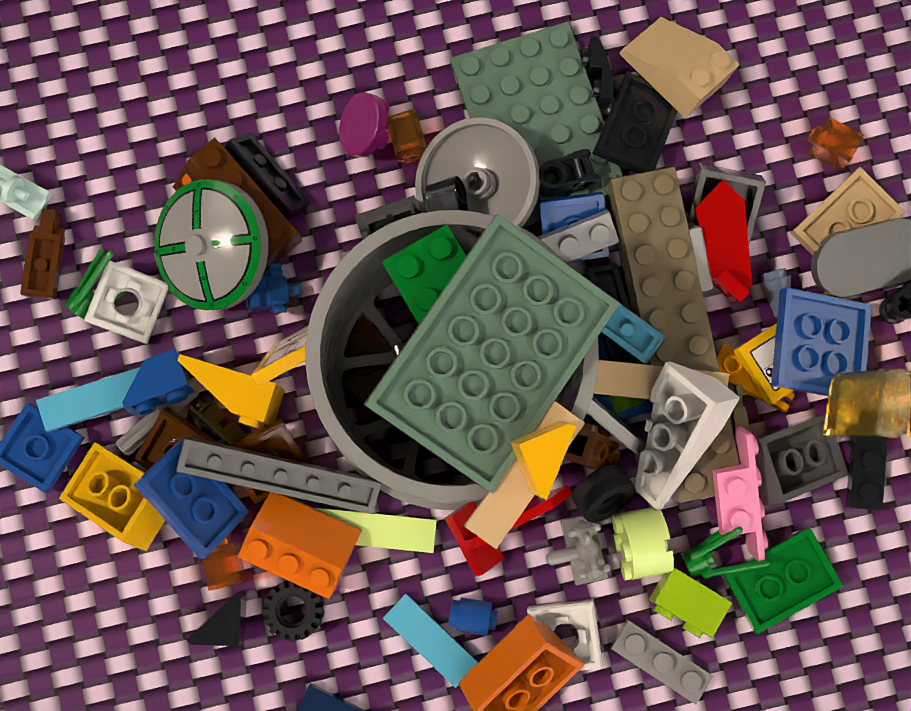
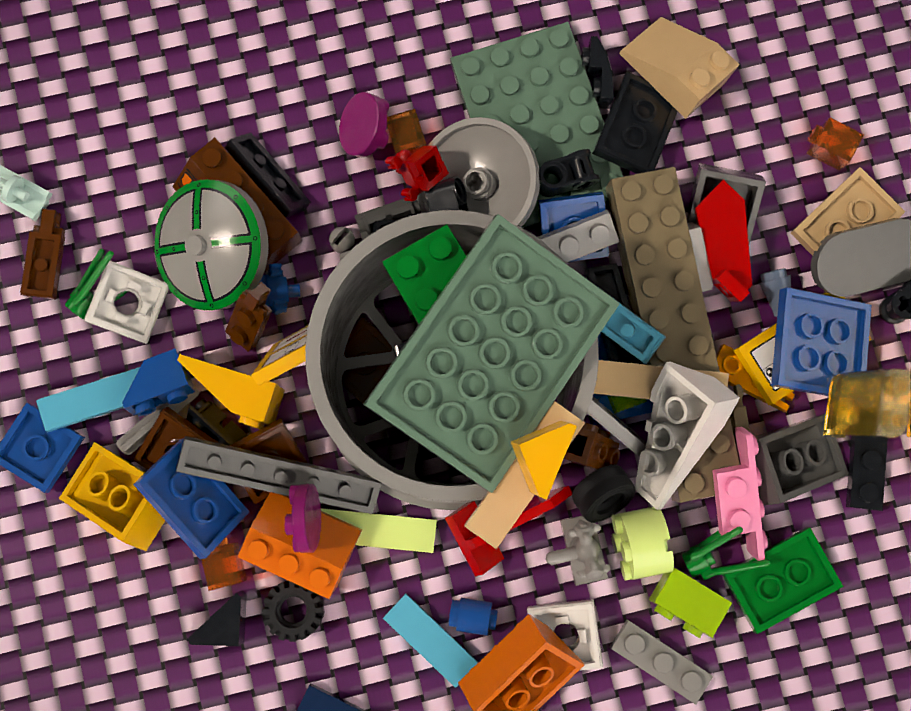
(249, 317): none -> reddish brown hinge
(305, 518): none -> magenta tile
(346, 243): none -> light grey hinge
(419, 168): none -> red piece

